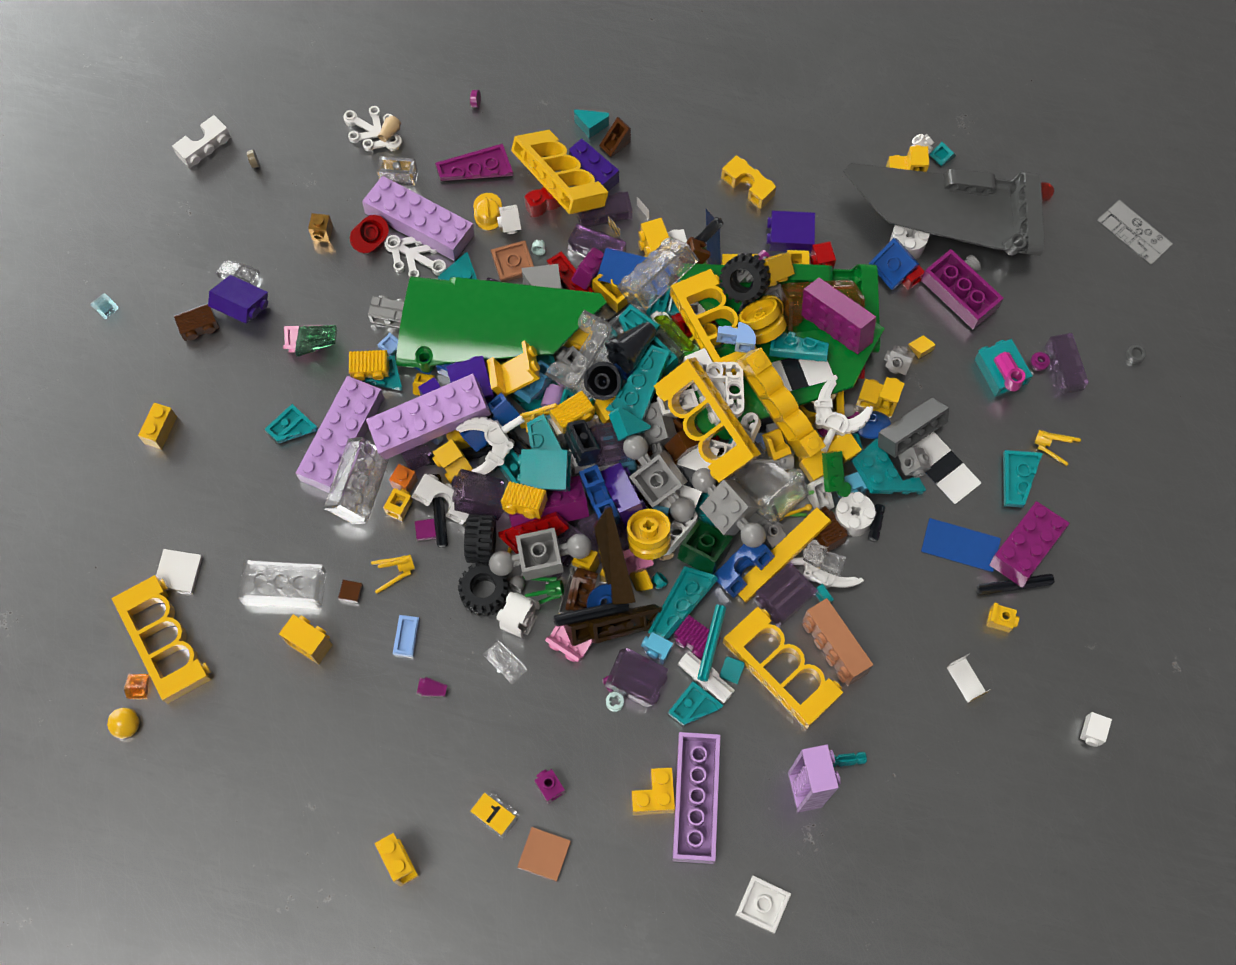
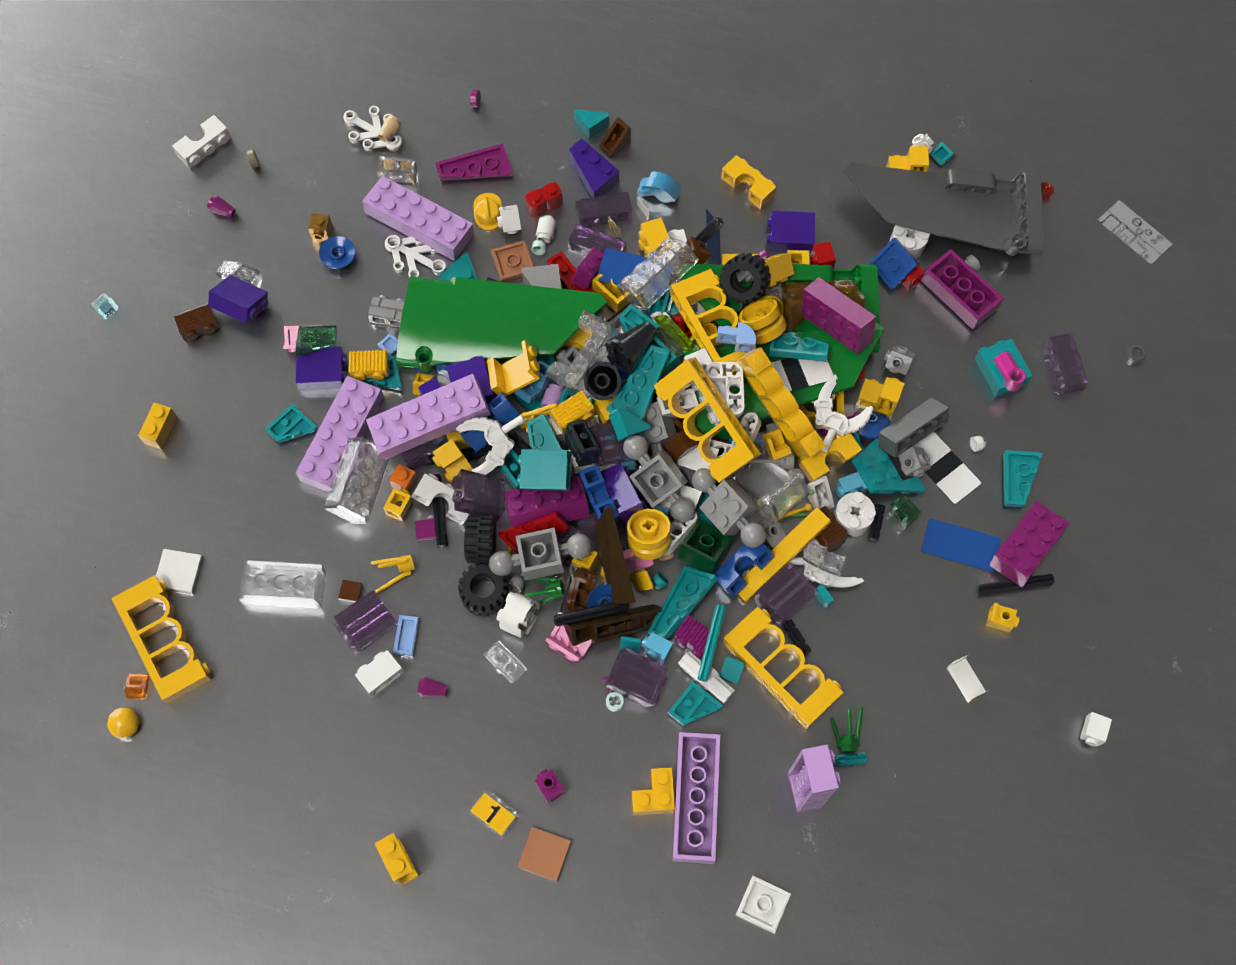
(220, 206): none -> magenta cone
(306, 639): yellow brick -> none
(321, 369): none -> dark purple brick
(334, 246): none -> blue dish
(365, 621): none -> clear purple brick
(369, 234): red piece -> none
(379, 673): none -> white brick
(524, 500): yellow brick -> none
(546, 228): none -> white brick
(586, 192): yellow fence -> none
(631, 643): none -> teal slope
(661, 186): none -> dark azure brick
(796, 636): none -> black axle
(834, 474): green hinge -> none
(836, 642): nougat brick -> none
(849, 742): none -> green plant
(905, 511): none -> clear green brick
(921, 346): yellow slope -> none
(977, 443): none -> white hinge
(1040, 365): magenta plate -> none
(1045, 439): yellow plant -> none

